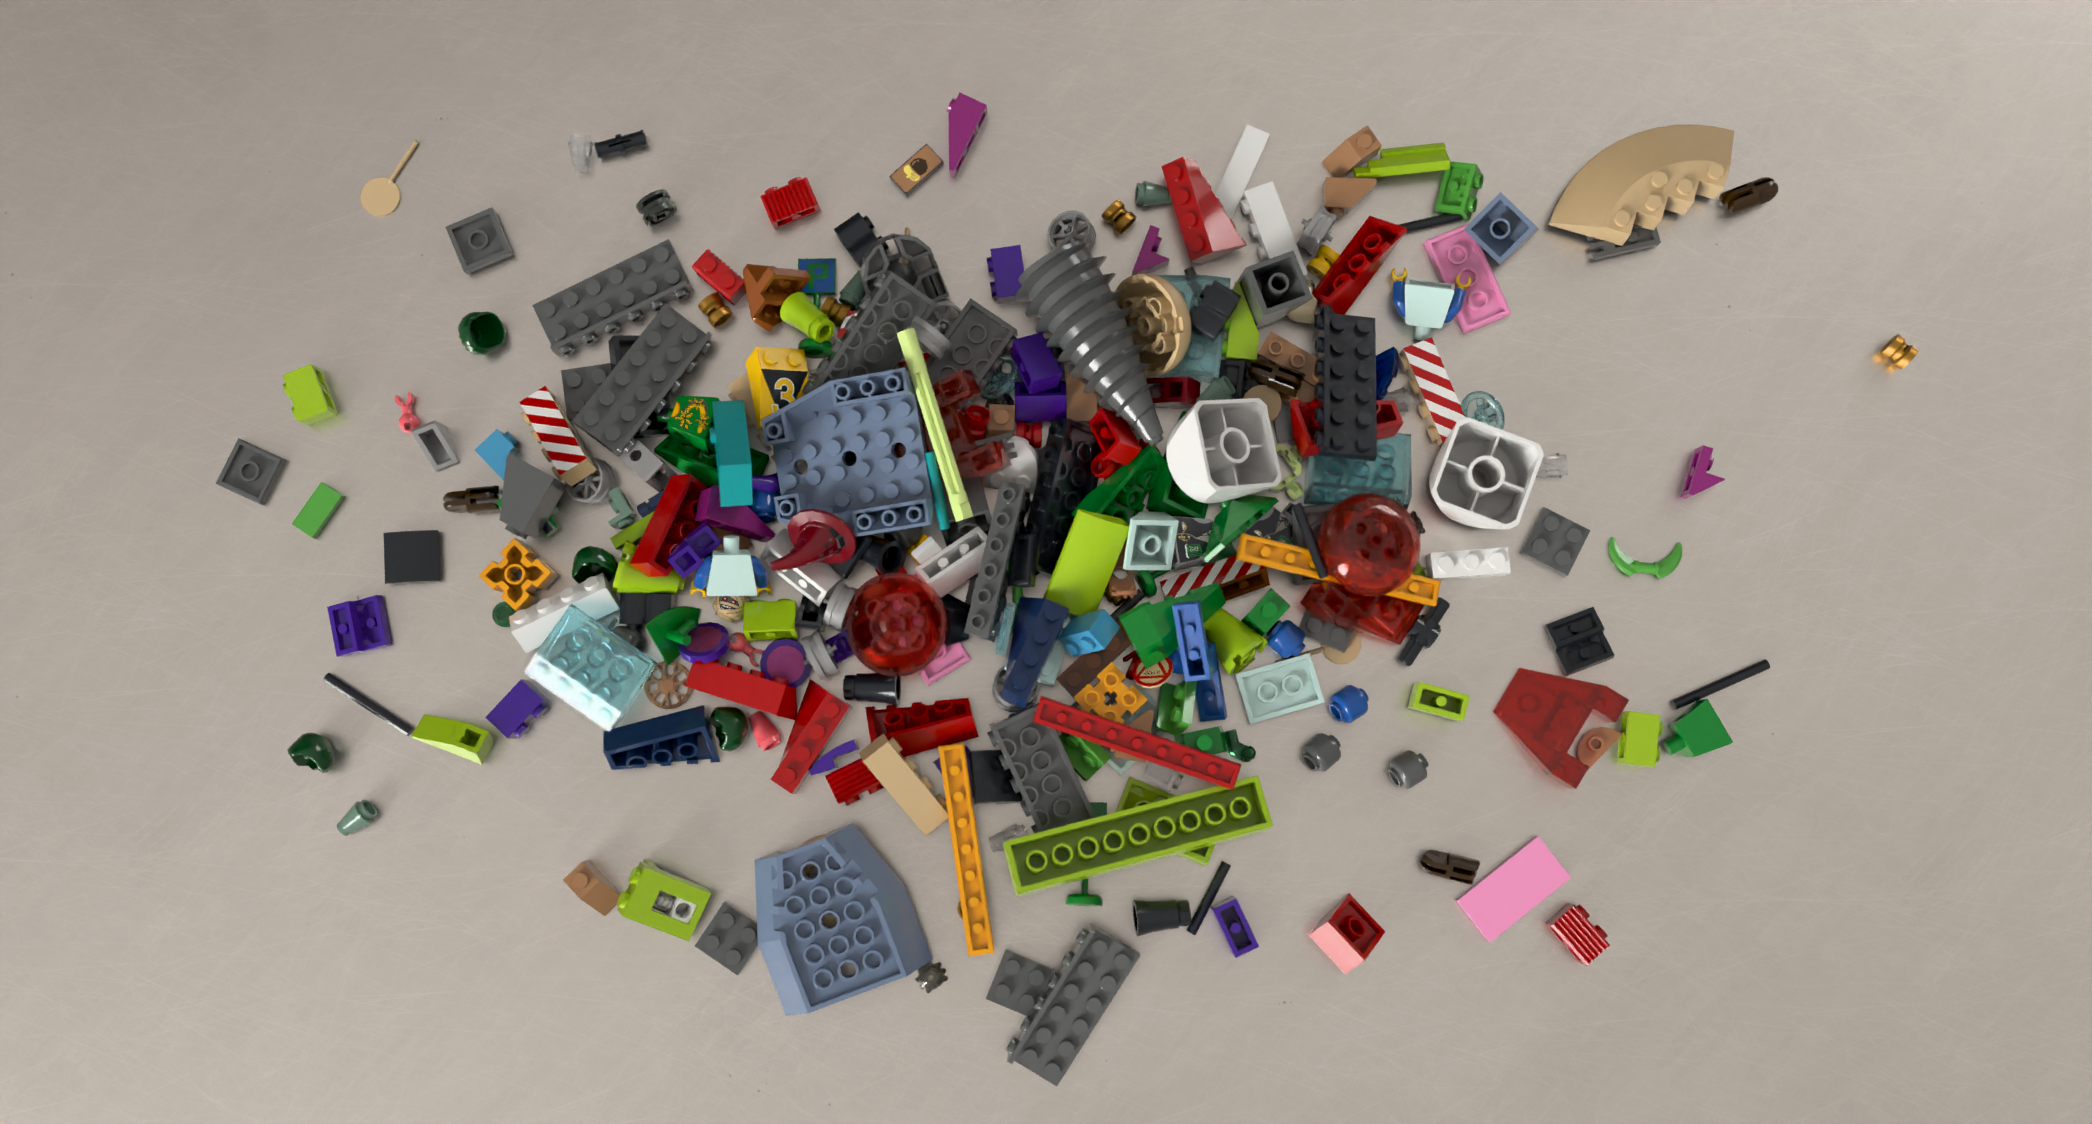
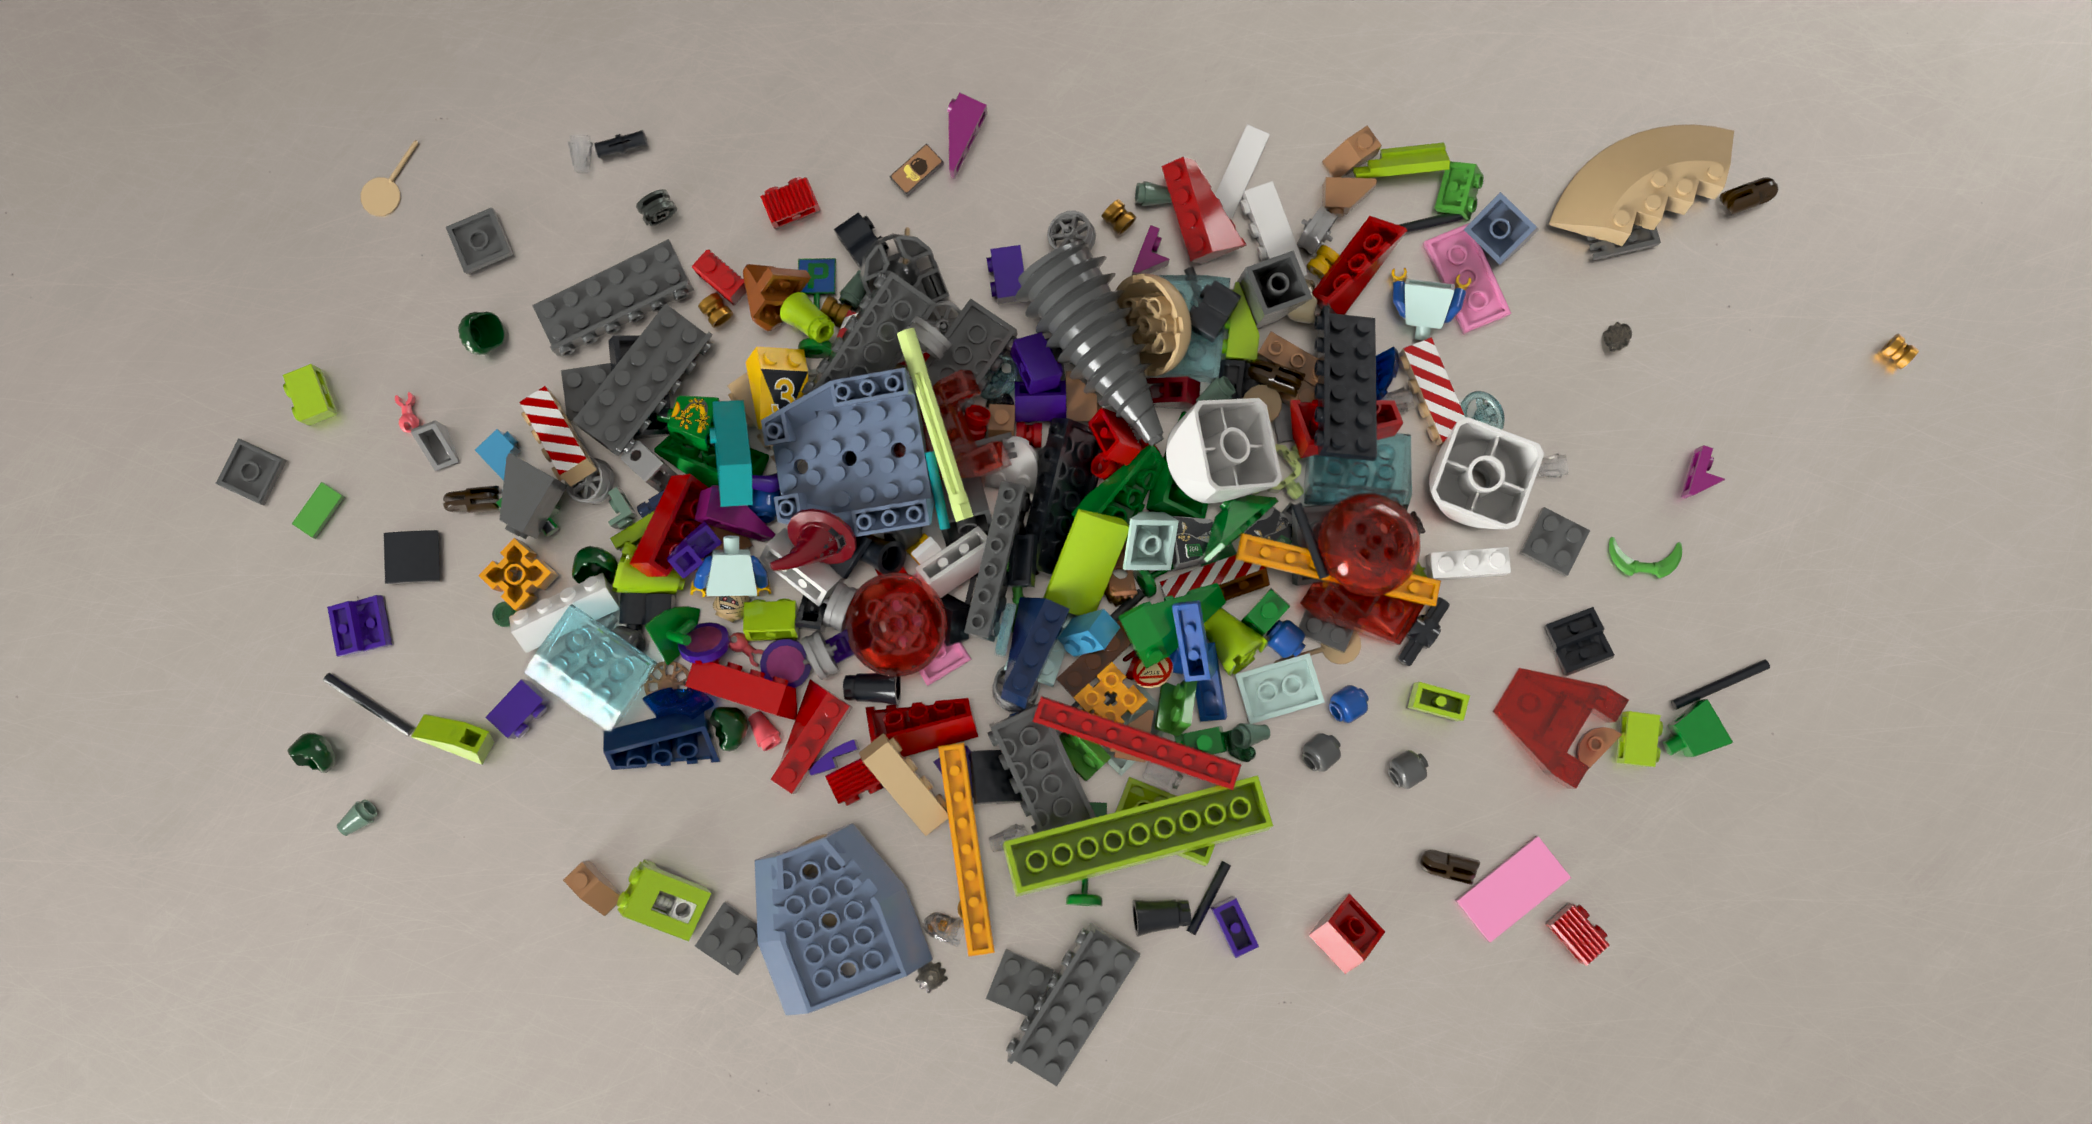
(681, 701): none -> clear blue tile
(944, 927): none -> clear rock
(1249, 734): none -> sand green cone
(1617, 336): none -> clear smoke animal

